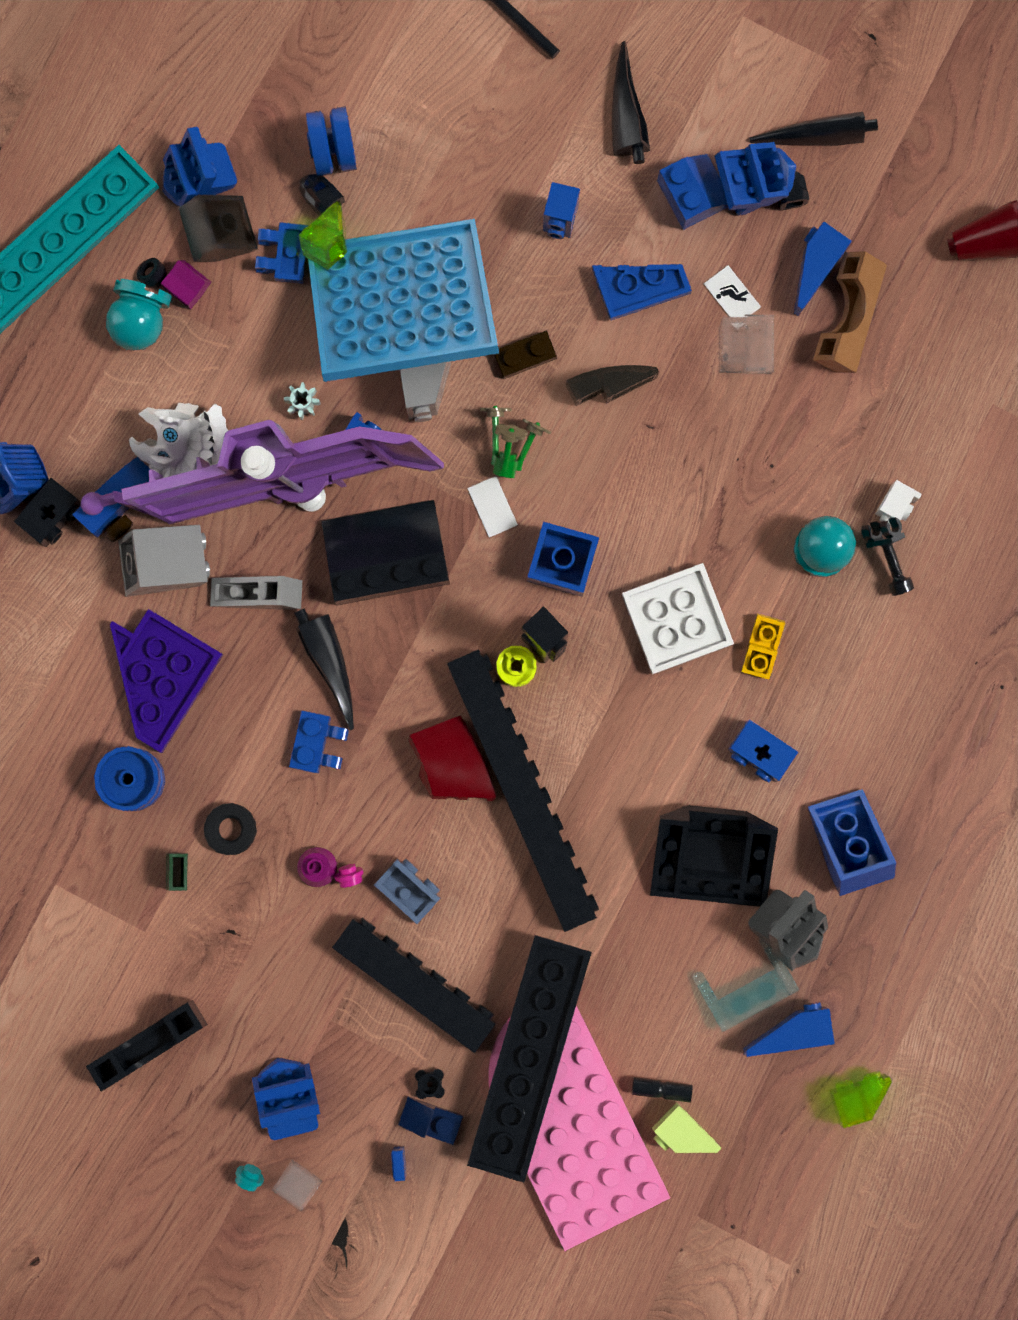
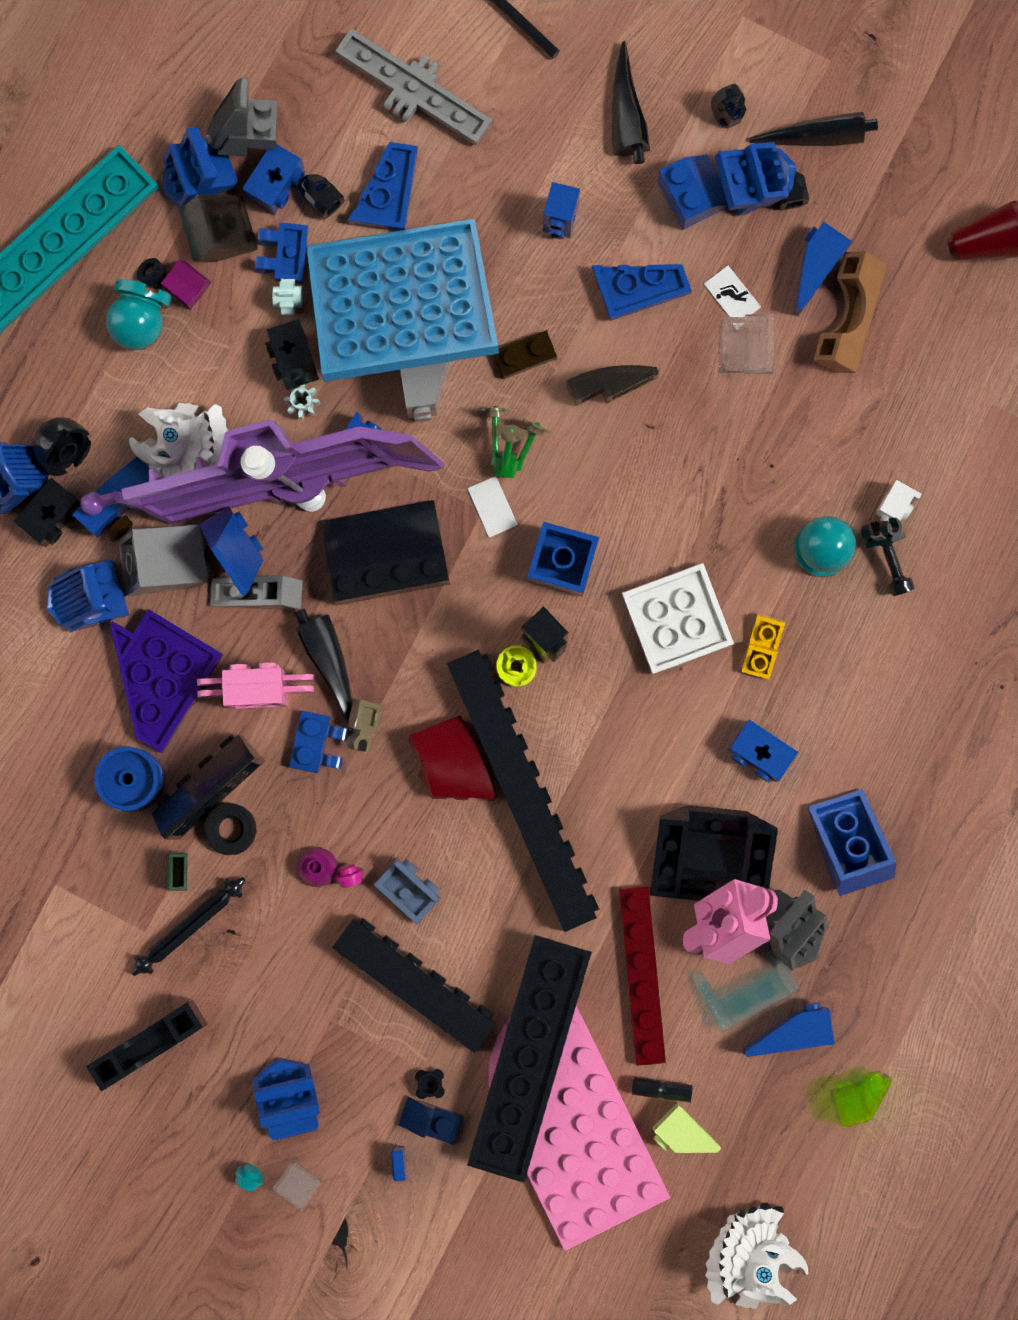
(60, 444): none -> black cylinder
(86, 596): none -> blue piece
(188, 926): none -> black wheel
(206, 788): none -> black slope
(234, 547): none -> blue slope
(242, 122): none -> dark grey piece
(255, 687): none -> bright pink brick
(272, 165): none -> blue brick
(287, 296): none -> light aqua gear
(292, 355): none -> black brick
(325, 238): clear neon green slope -> none
(330, 141): blue wheel -> none
(363, 719): none -> dark tan plate
(389, 191): none -> blue wing
(413, 87): none -> light grey hinge
(642, 976): none -> dark red plate
(728, 106): none -> black rock
(731, 922): none -> bright pink brick
(749, 1258): none -> white piece

